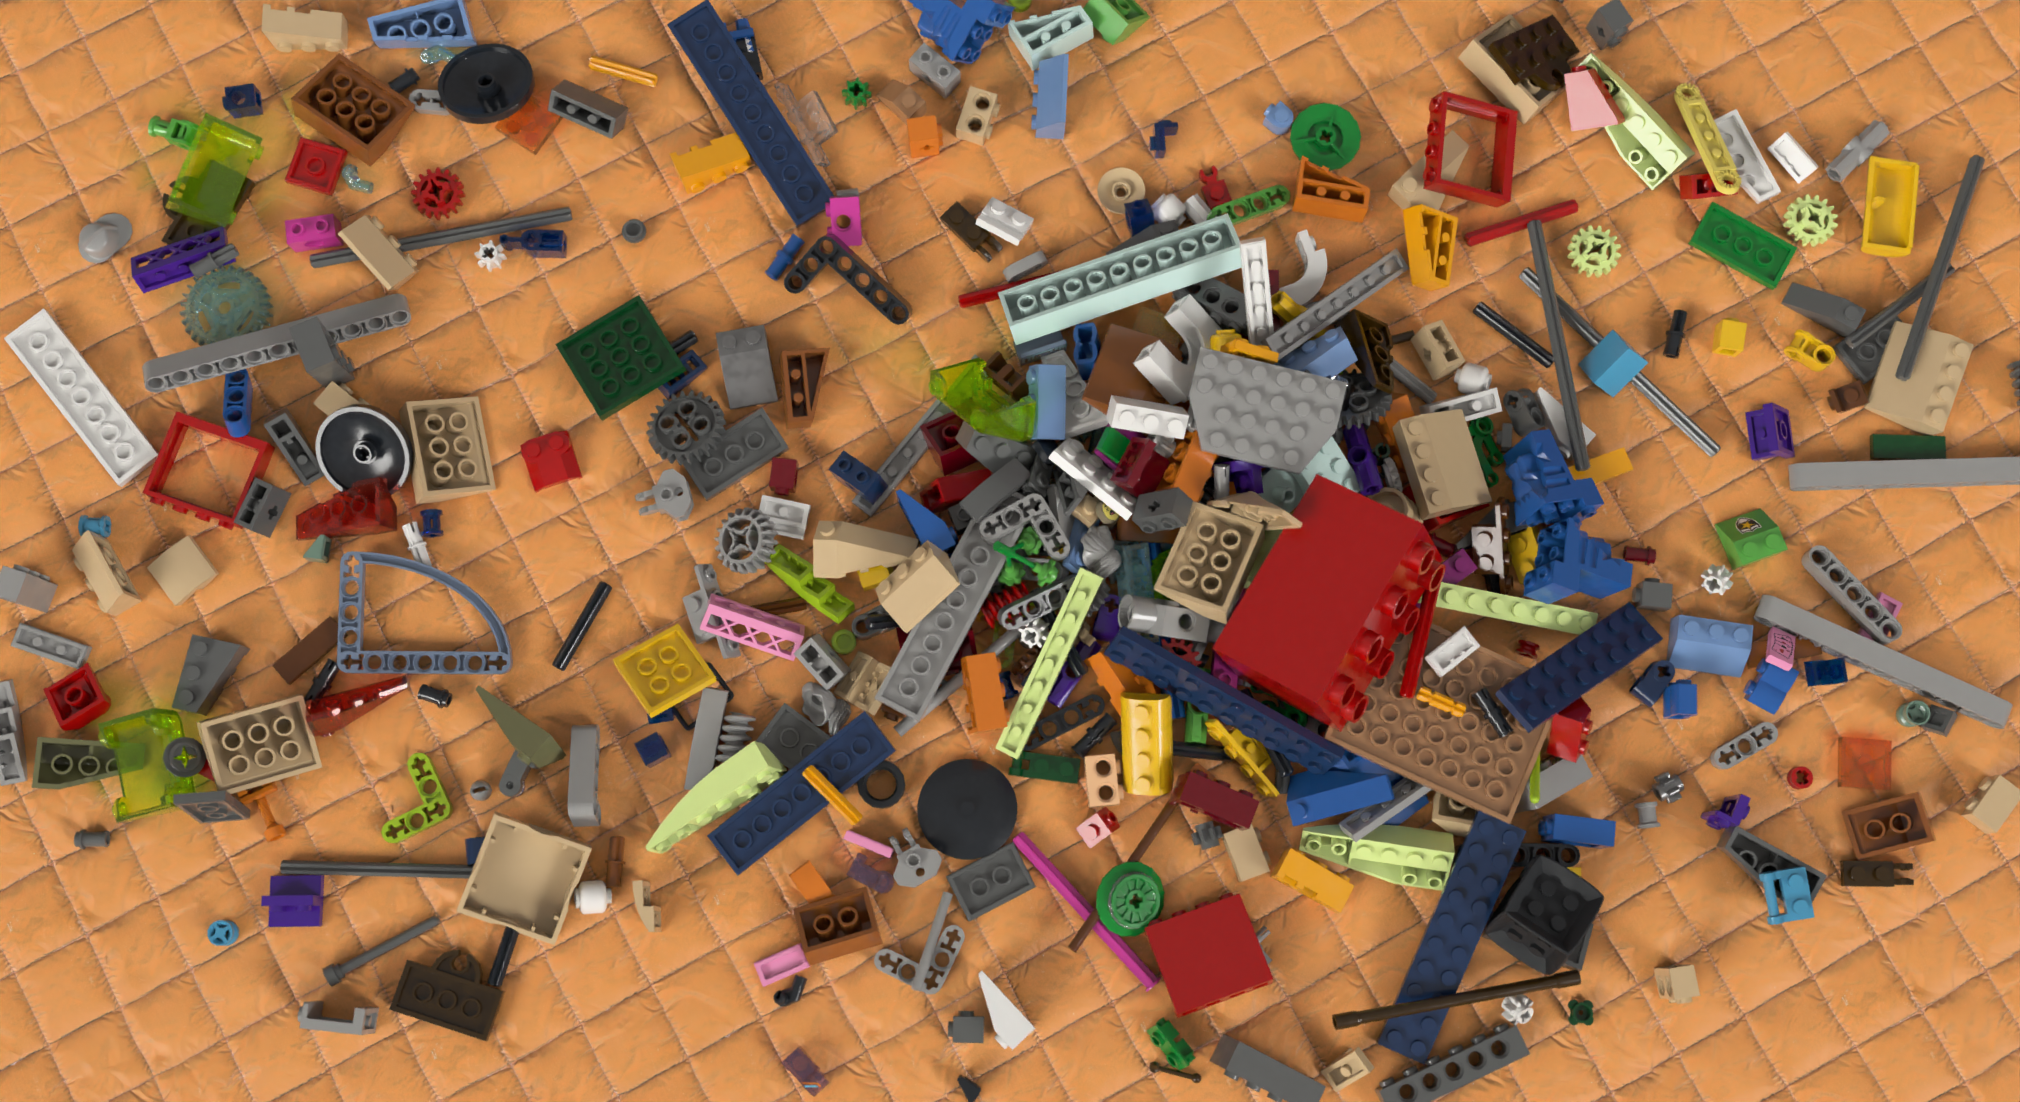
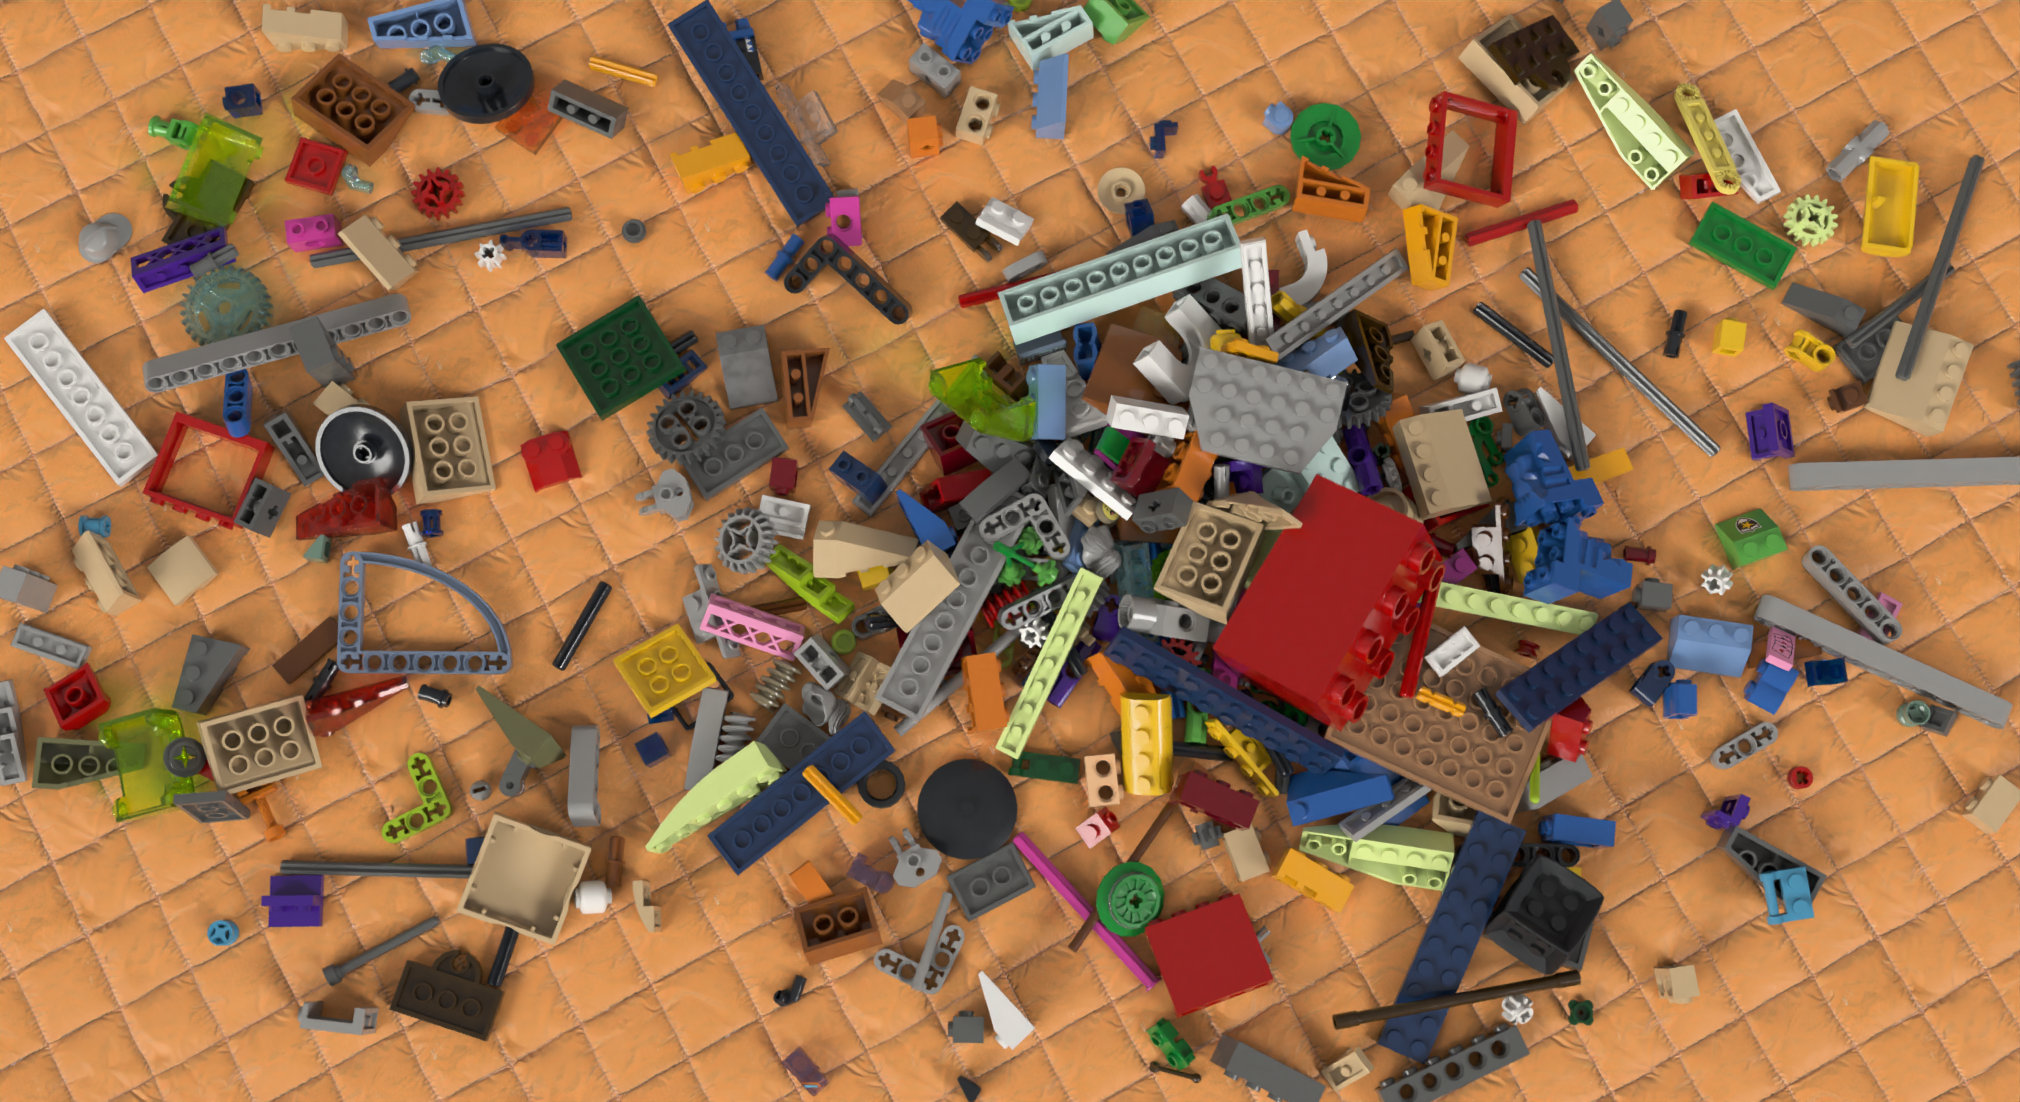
(91, 839): dark grey pin -> none
(774, 684): none -> dark tan piece
(781, 965): bright pink tile -> none
(852, 88): green gear -> none
(866, 416): none -> dark grey hinge
(869, 844): bright pink tile -> none
(1009, 688): bush -> none
(1061, 725): black beam -> none
(1094, 735): black pin -> none
(1169, 208): white head -> none
(1412, 382): light grey axle -> none
(1589, 100): slope -> none
(1591, 241): yellowish green gear -> none
(1612, 363): dark azure slope -> none
(1647, 815): light grey bush -> none
(1668, 787): flat silver gear -> none
(1793, 157): white plate -> none
(1864, 763): clear orange plate -> none
(1873, 873): dark brown hinge -> none
(1888, 825): dark orange slope -> none
(1907, 447): dark green tile -> none

